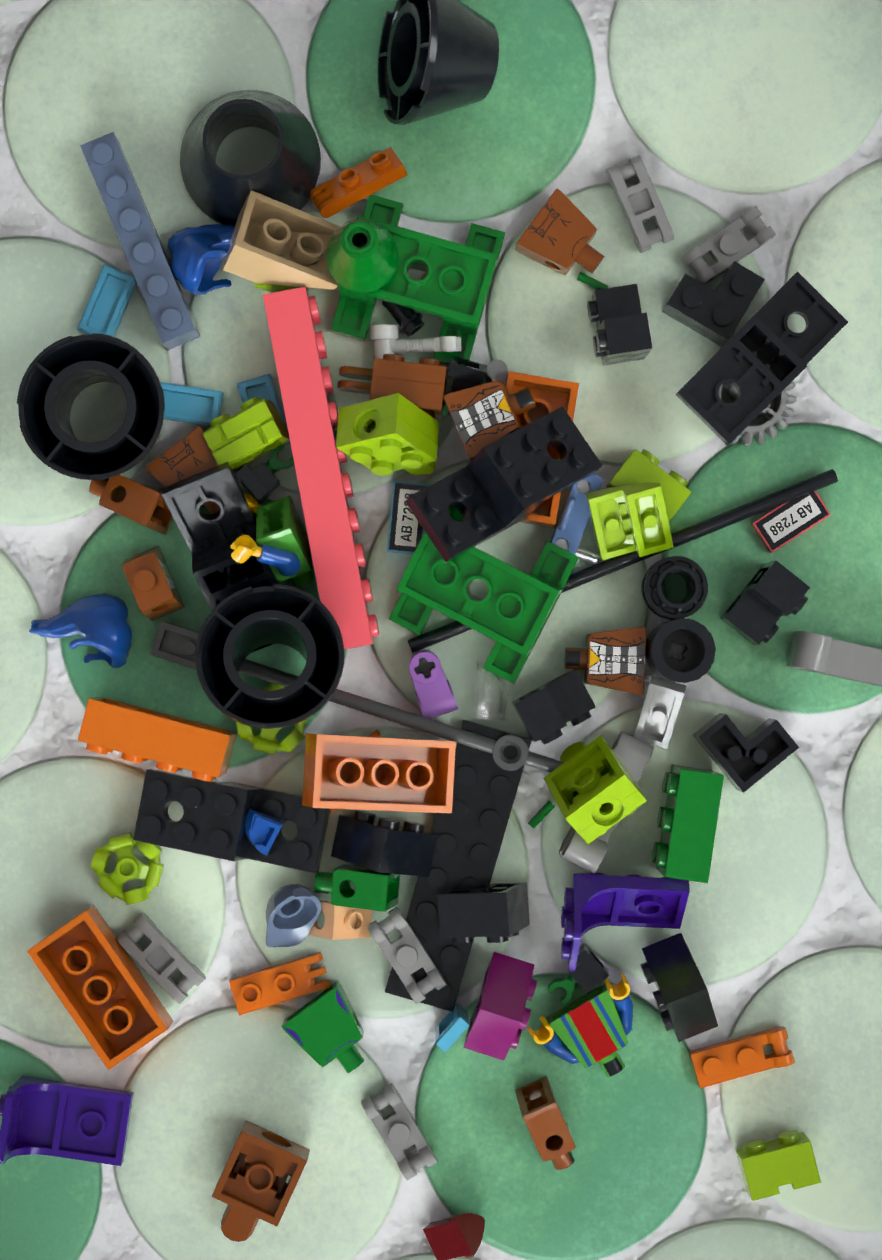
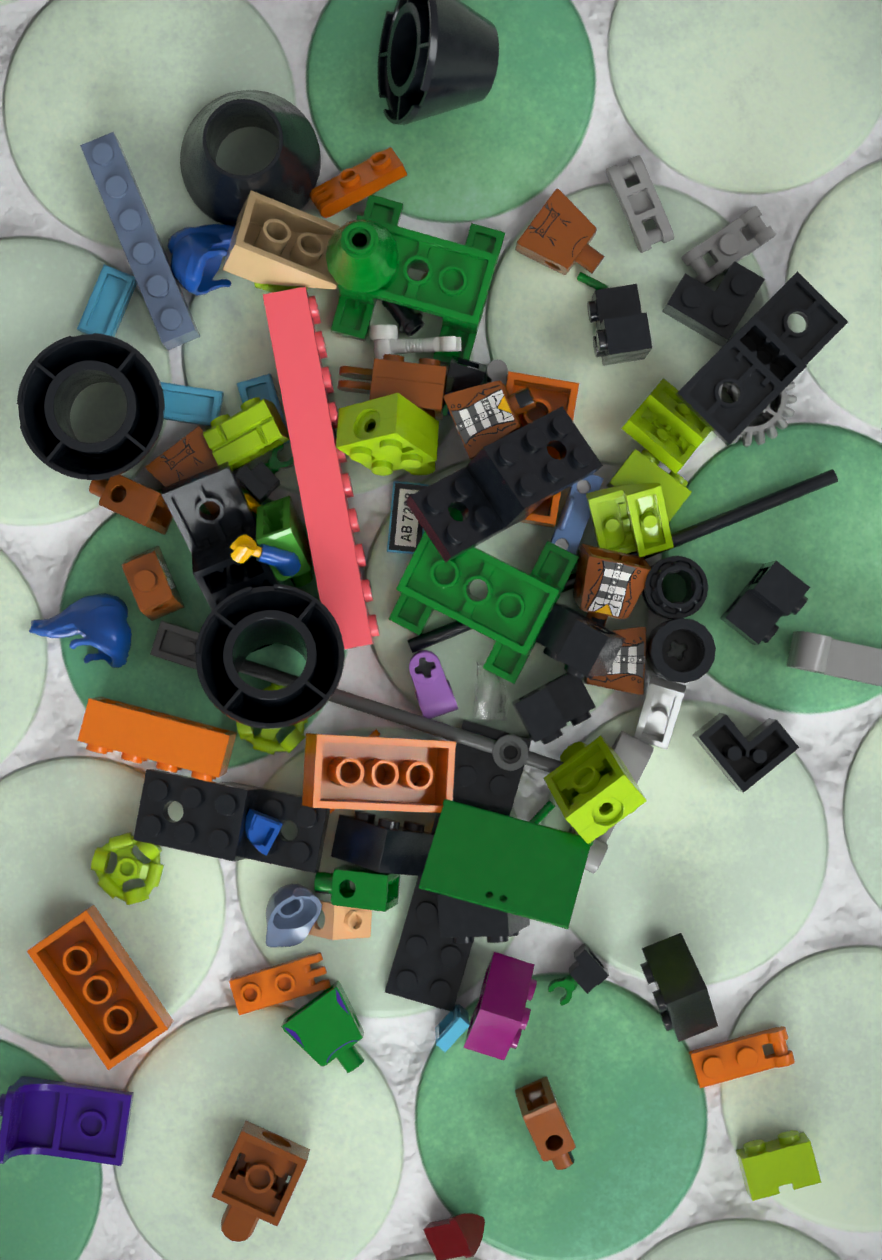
(160, 958): light grey plate -> none
(399, 1131): light grey plate -> none
(406, 955): light grey plate -> none
(509, 858): none -> green container
(579, 642): none -> black brick
(590, 1028): torso -> none
(608, 582): none -> dark orange torso
(619, 901): dark purple bracket -> none
(667, 427): none -> lime slope
(688, 823): green brick -> none
(790, 520): tile -> none

